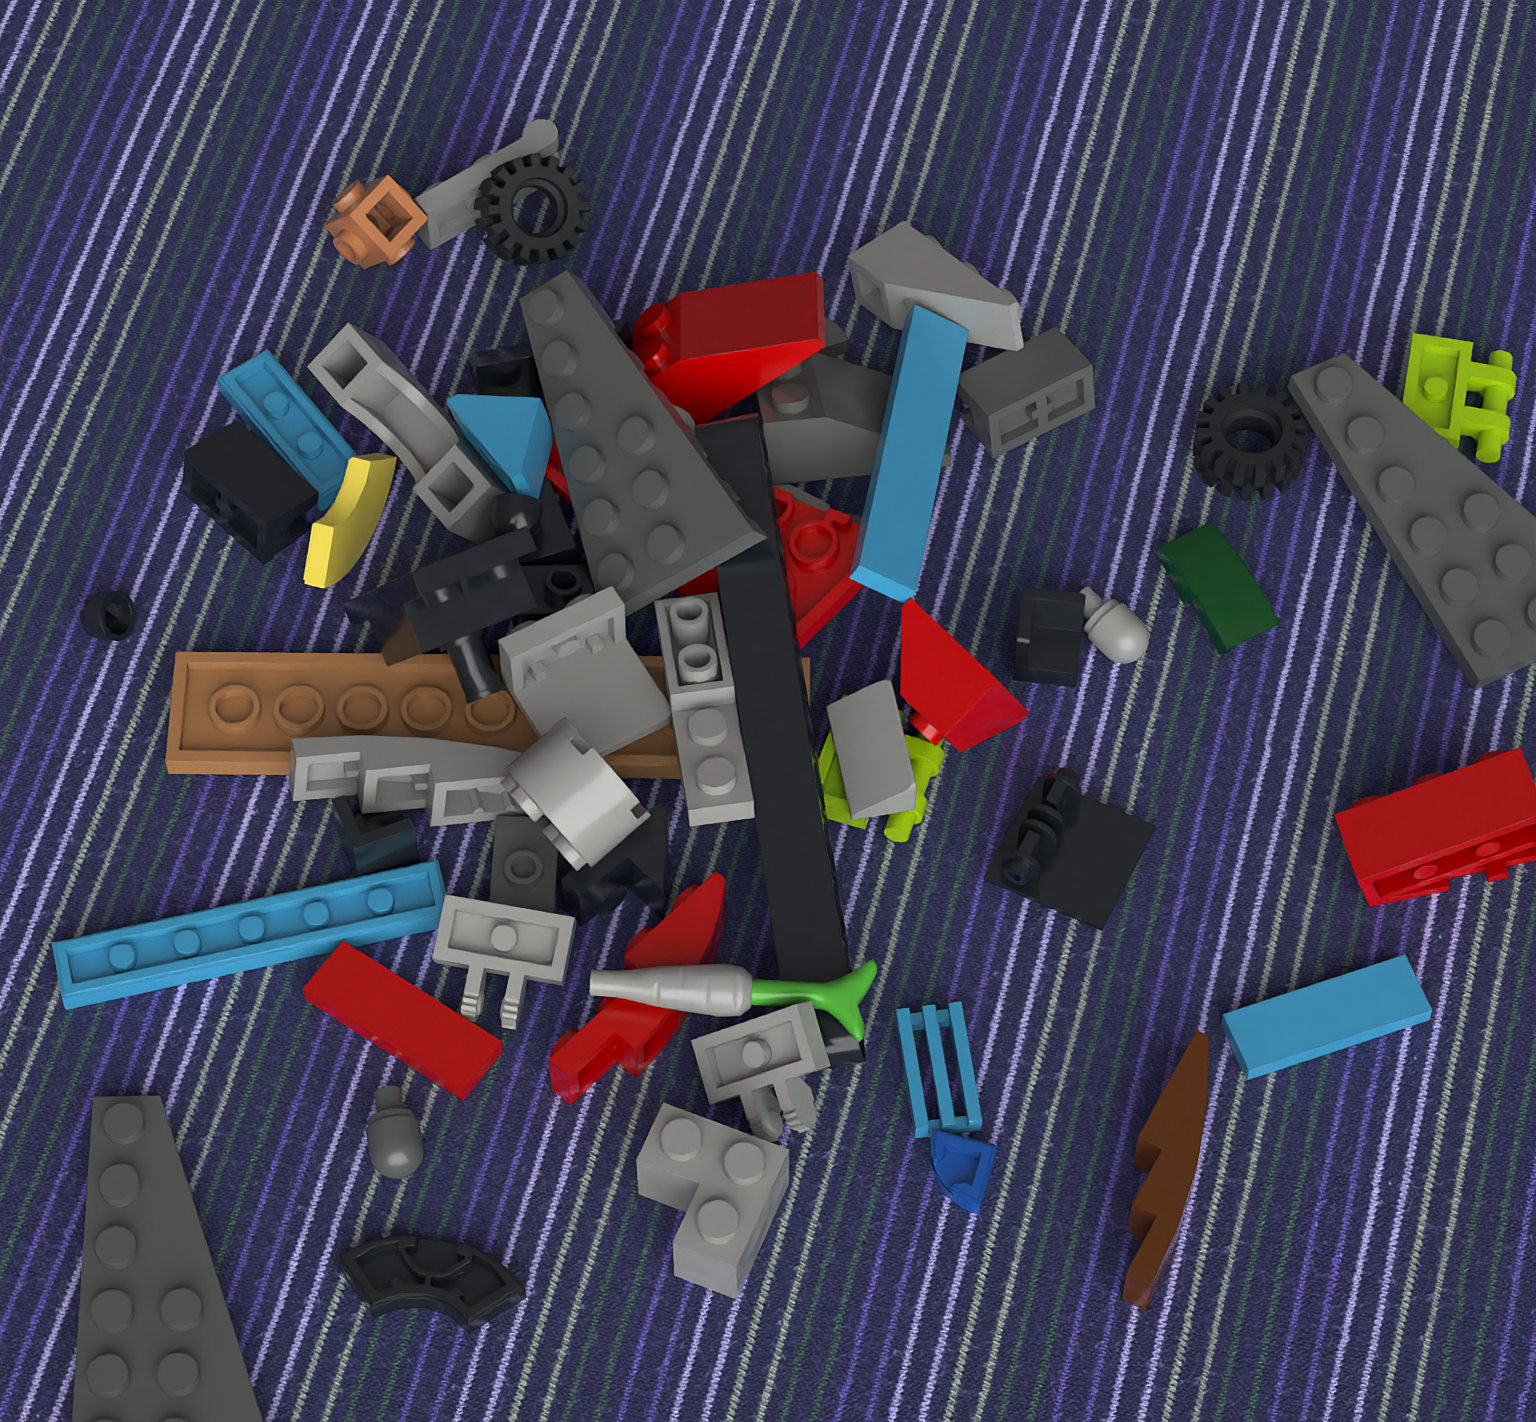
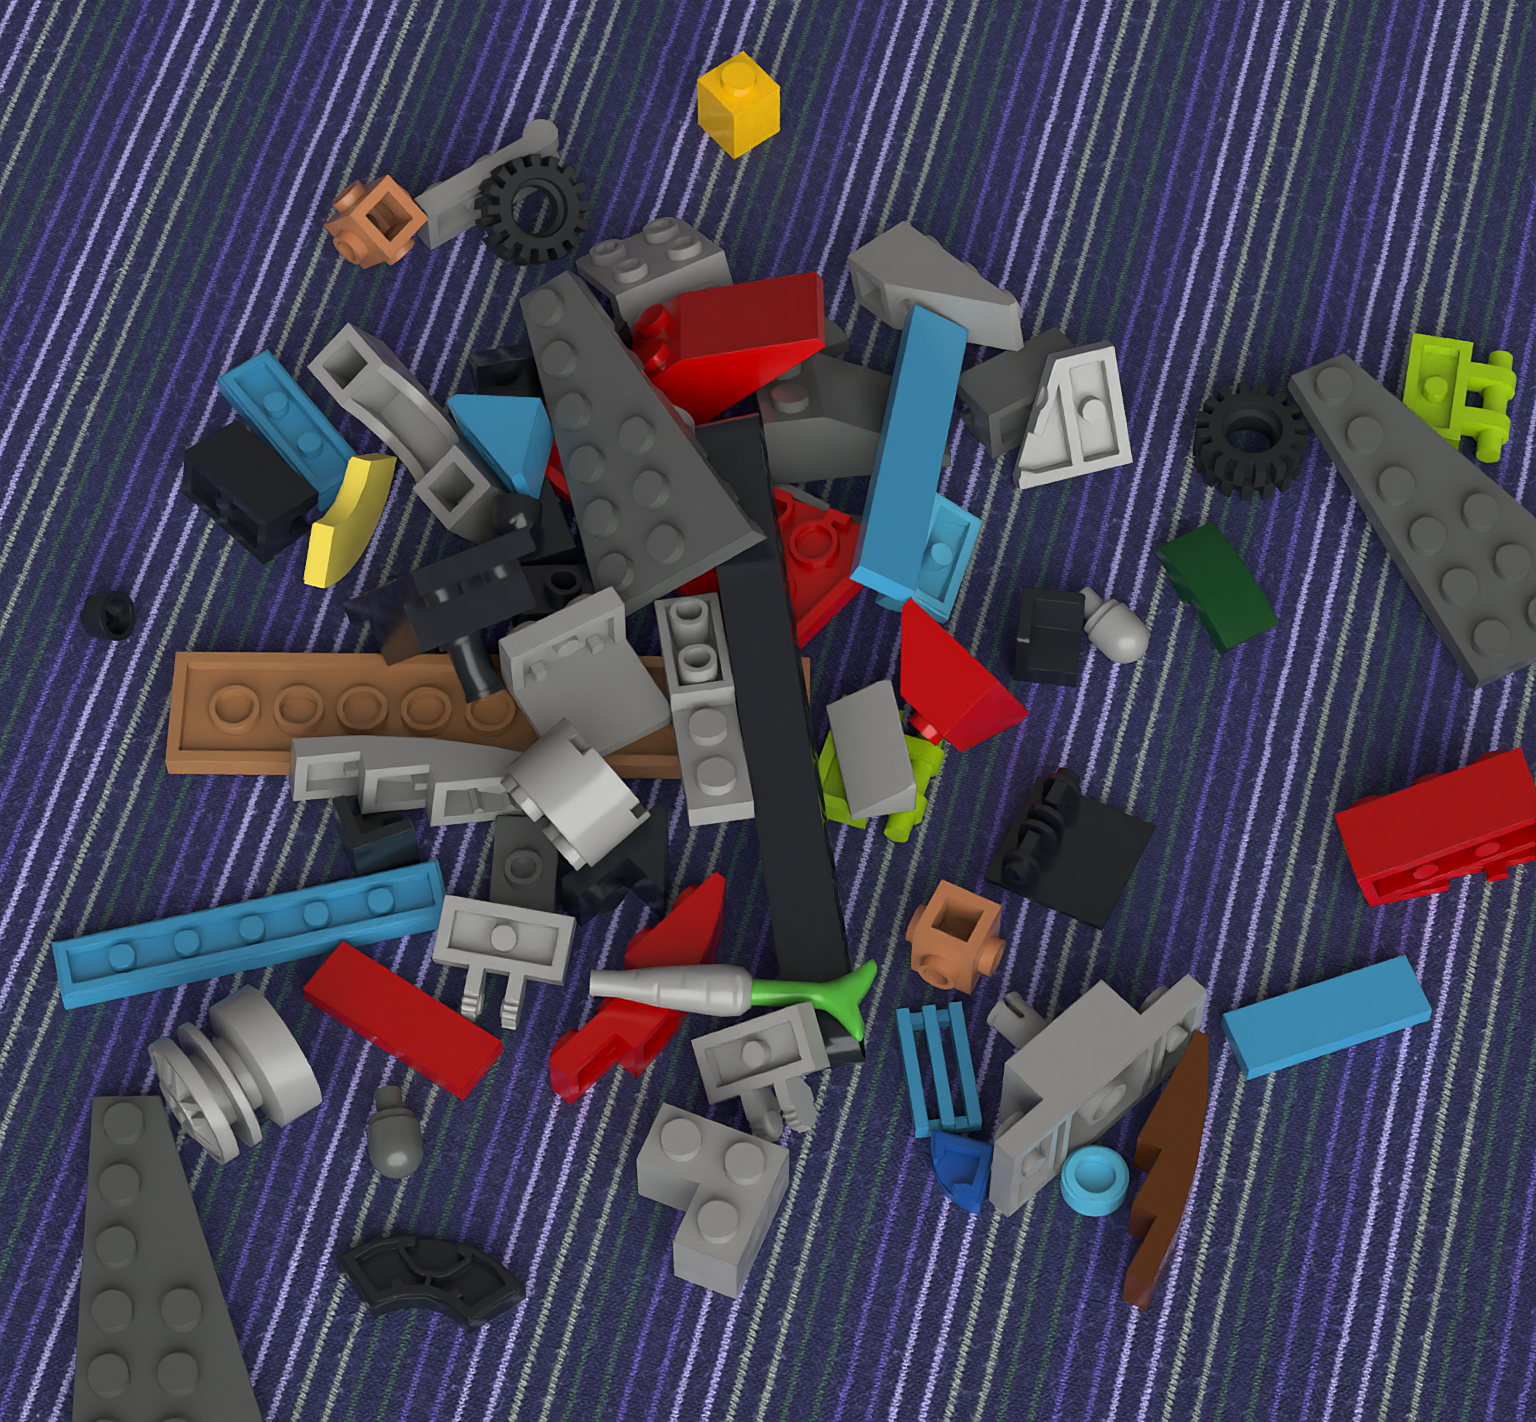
(225, 1080): none -> light grey wheel
(654, 267): none -> light grey bracket
(738, 104): none -> yellow brick
(944, 560): none -> medium azure slope
(955, 938): none -> nougat brick
(1075, 418): none -> wing
(1080, 1076): none -> light grey brick
(1094, 1180): none -> medium azure tile

